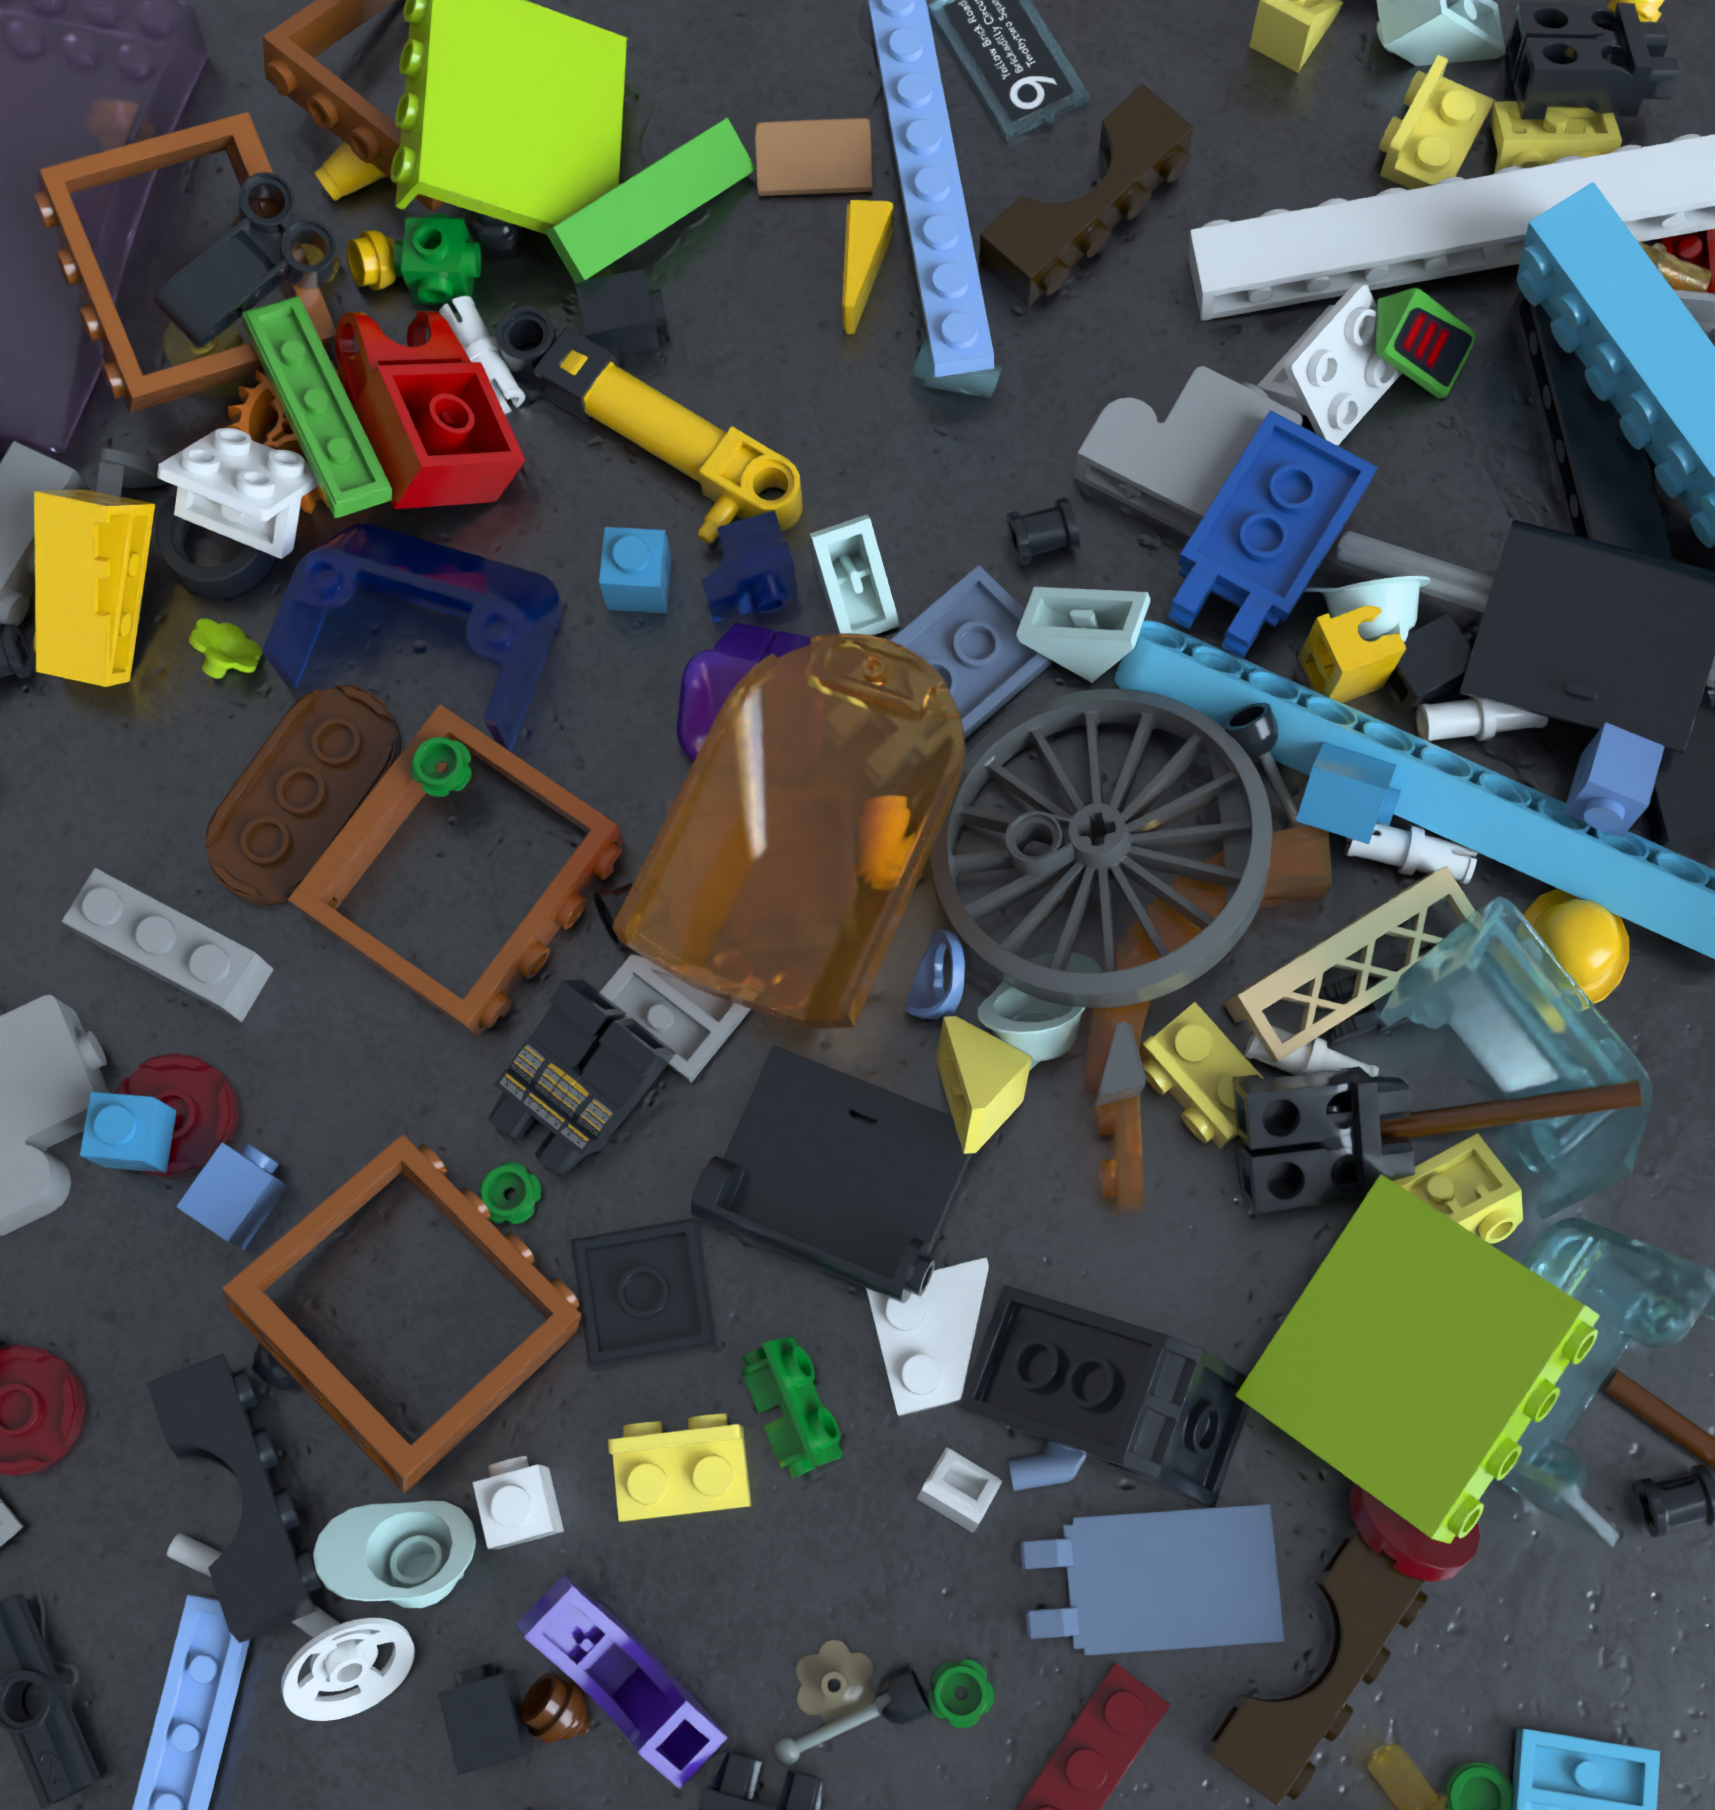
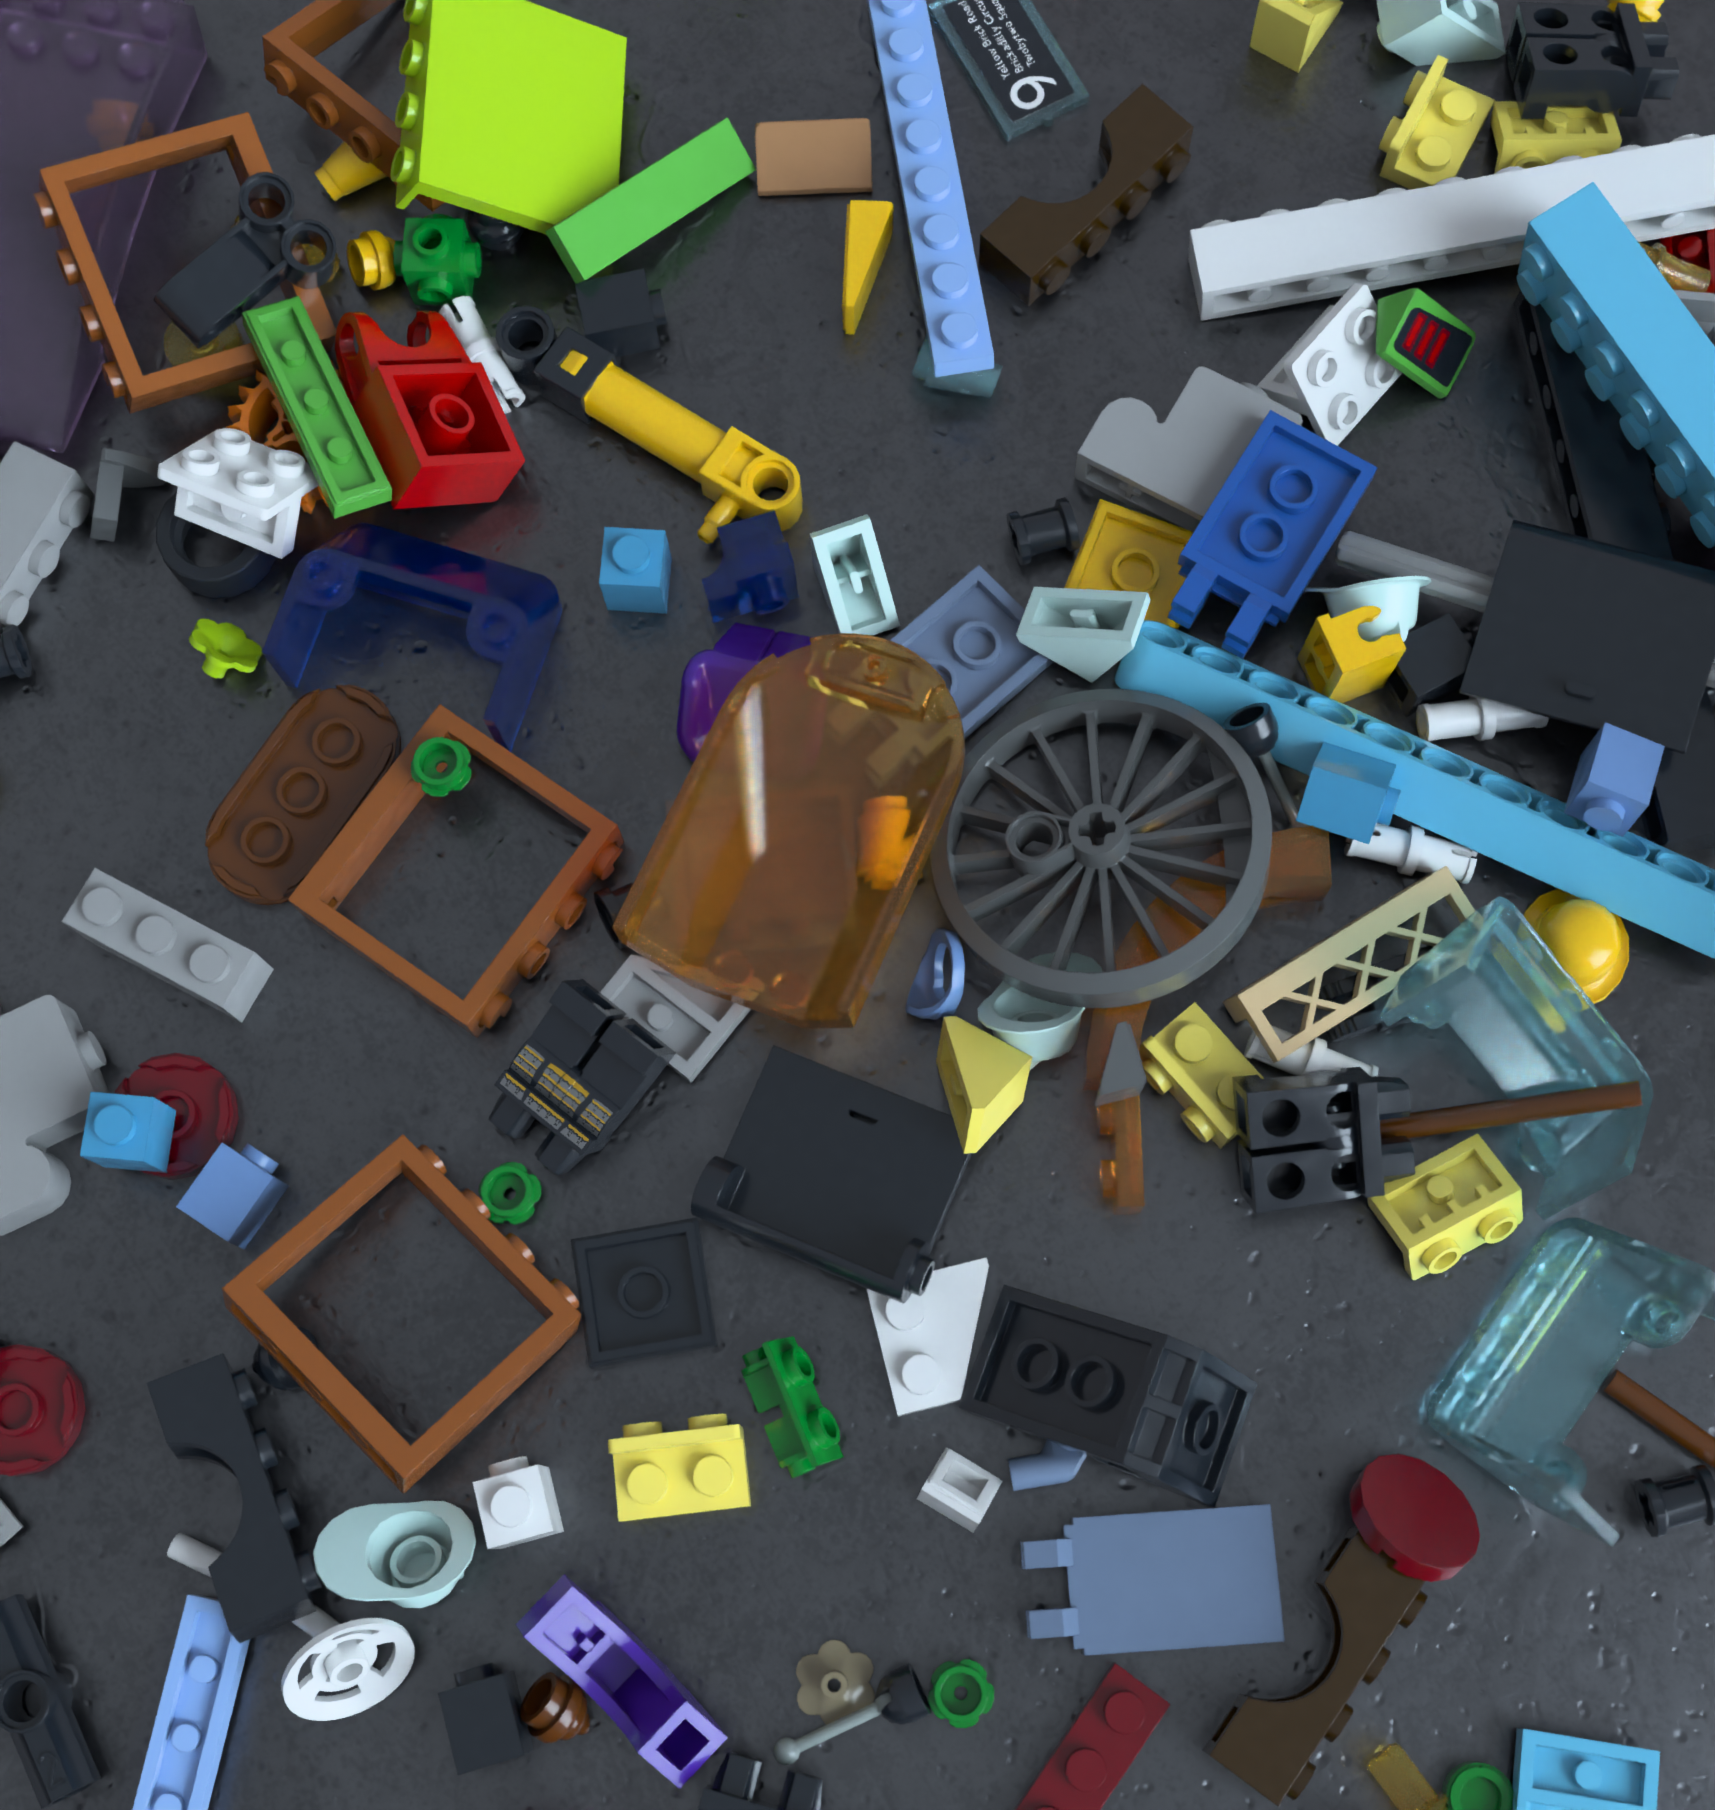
(89, 583): yellow wedge -> none
(1131, 554): none -> yellow tile
(1419, 1360): lime panel -> none

